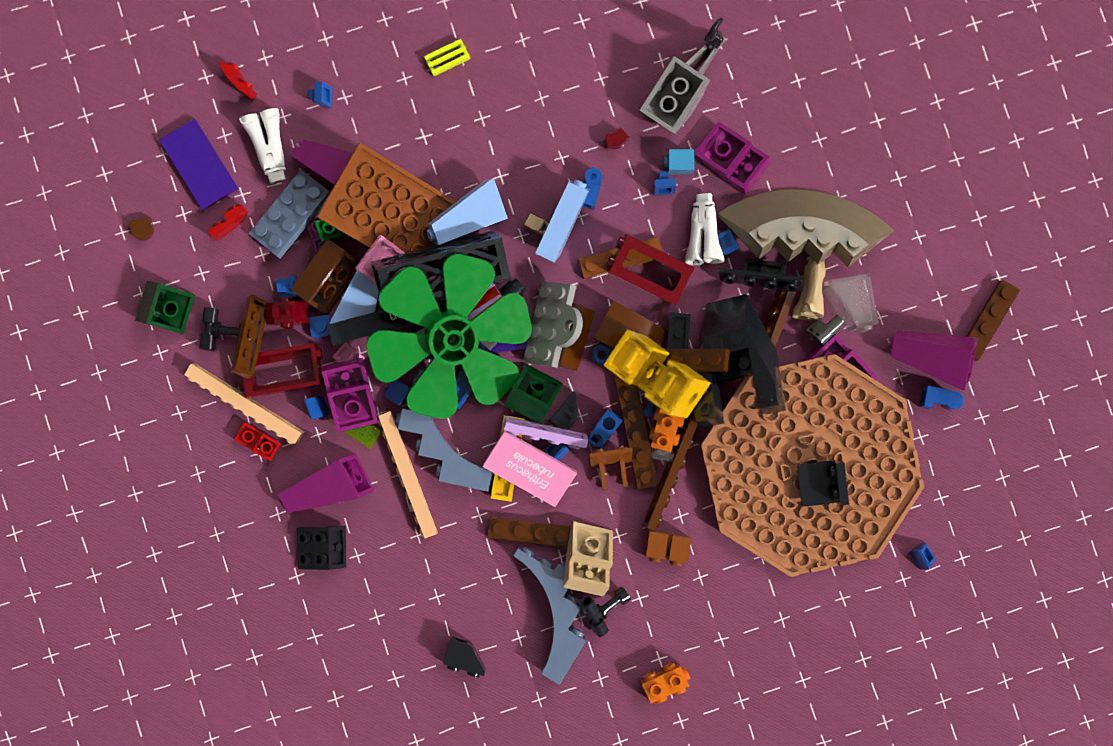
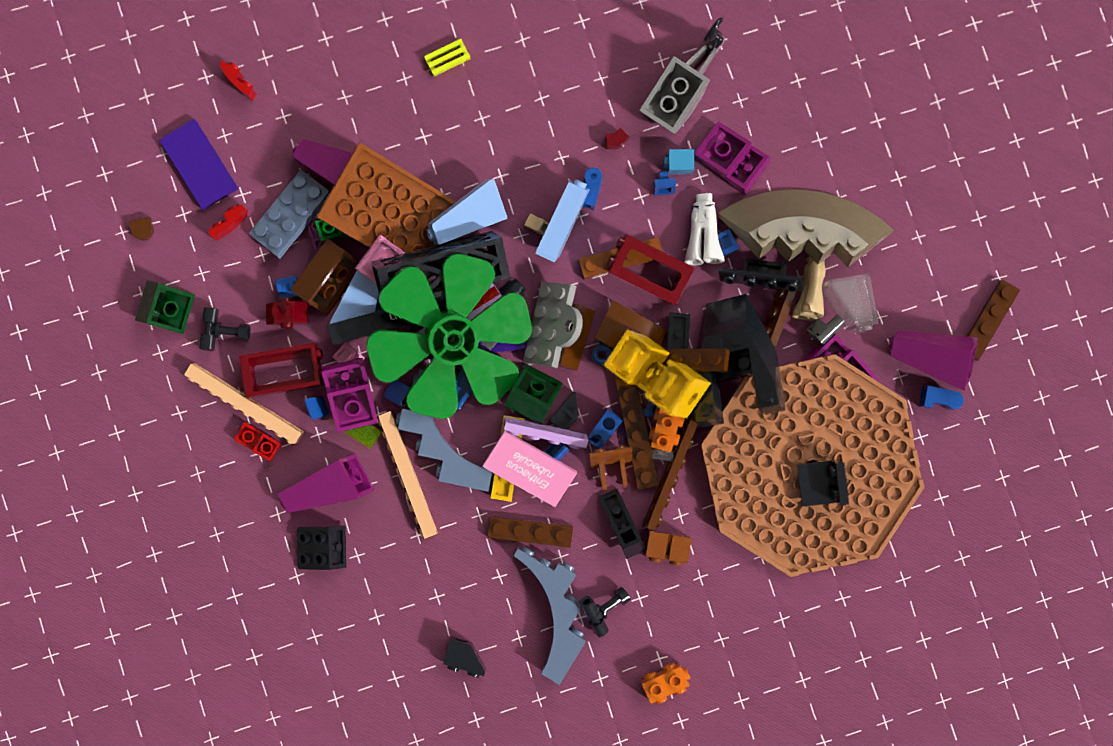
(249, 337): reddish brown plate -> none
(271, 154): white piece -> none
(319, 326): blue plate -> none
(321, 94): blue tile -> none
(588, 559): tan slope -> none
(622, 523): none -> black slope
(923, 556): blue slope -> none

